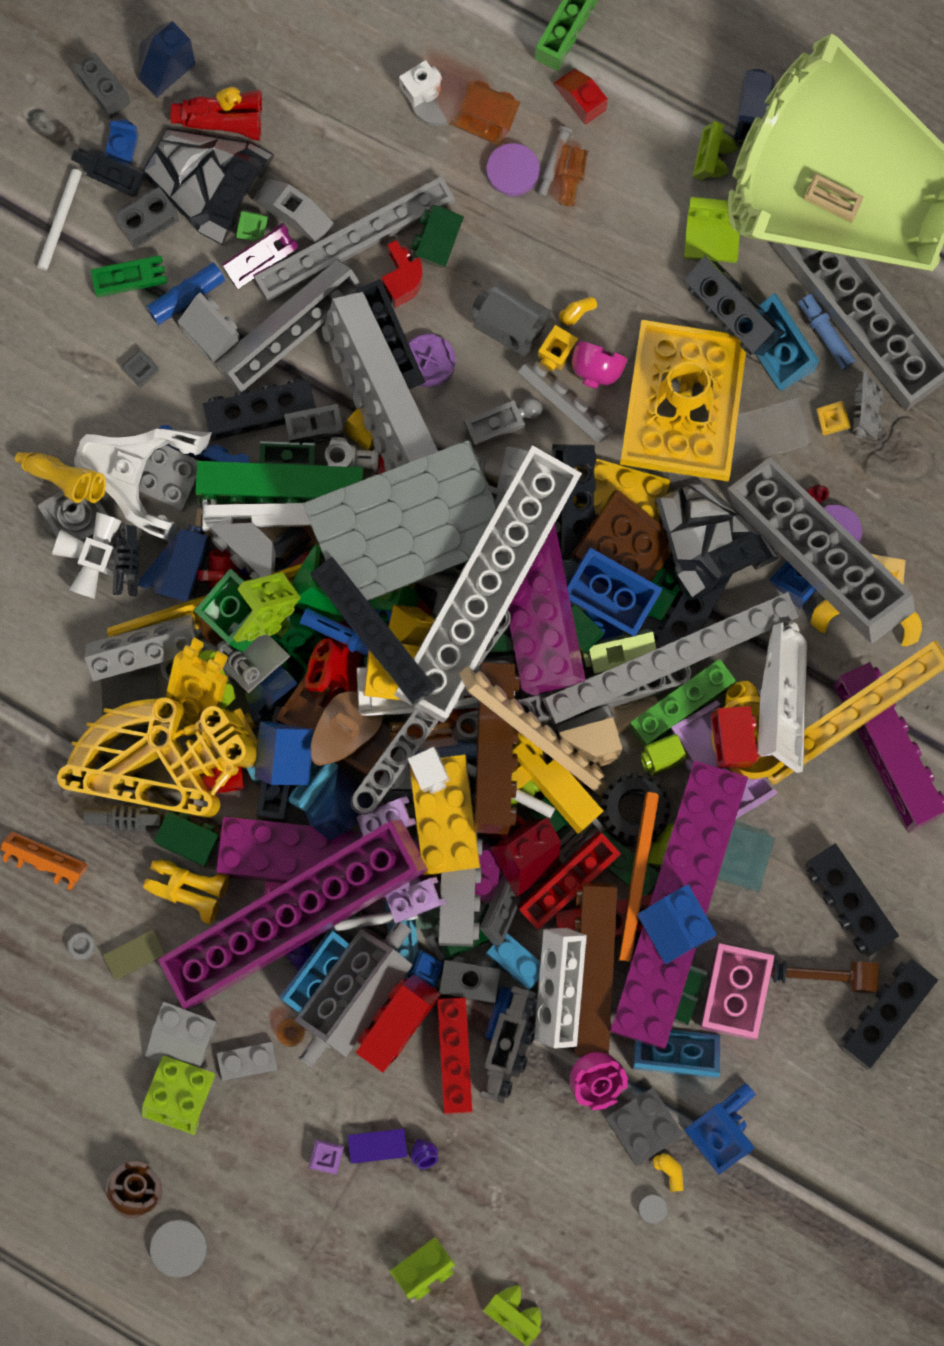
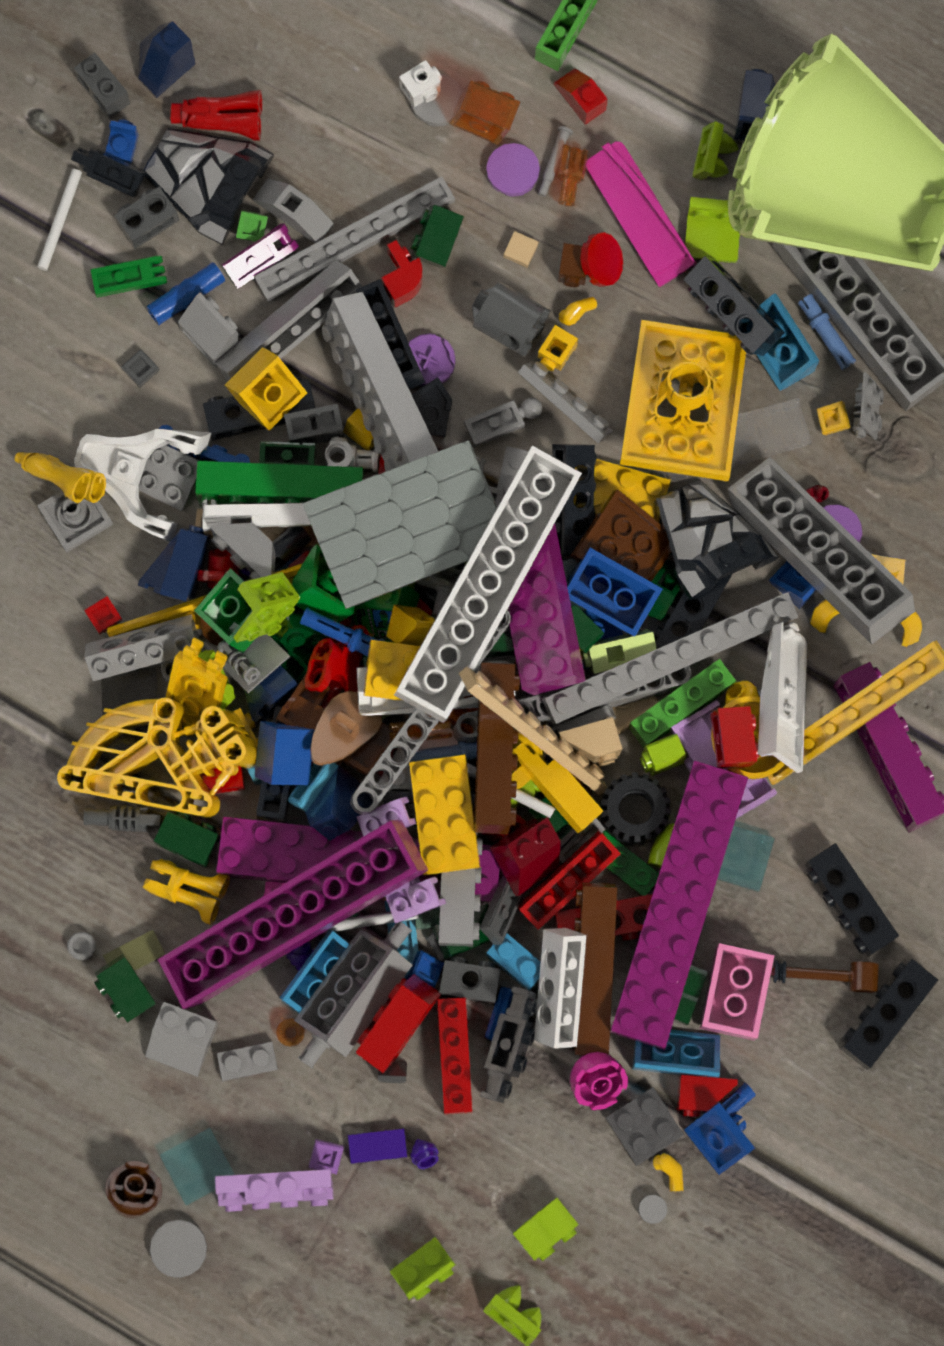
(43, 858): orange plate -> none
(93, 555): white brick -> none
(103, 615): none -> red plate
(124, 988): none -> dark green brick
(126, 560): black hinge -> none
(177, 1095): lime bracket -> none
(196, 1165): none -> clear light blue tile
(227, 97): yellow arm -> none
(266, 388): none -> yellow slope
(274, 1188): none -> lavender bracket
(373, 631): black tile -> none
(394, 1074): none -> dark grey slope
(429, 770): white brick -> none
(434, 406): none -> black plate
(521, 249): none -> tan tile
(546, 1229): none -> lime brick
(570, 267): none -> reddish brown brick
(596, 365): dark pink cylinder -> none
(602, 259): none -> red tile
(638, 876): orange tile -> none
(640, 213): none -> dark pink piece
(677, 924): blue slope -> none
(701, 1093): none -> red slope
(828, 206): tan tile -> none

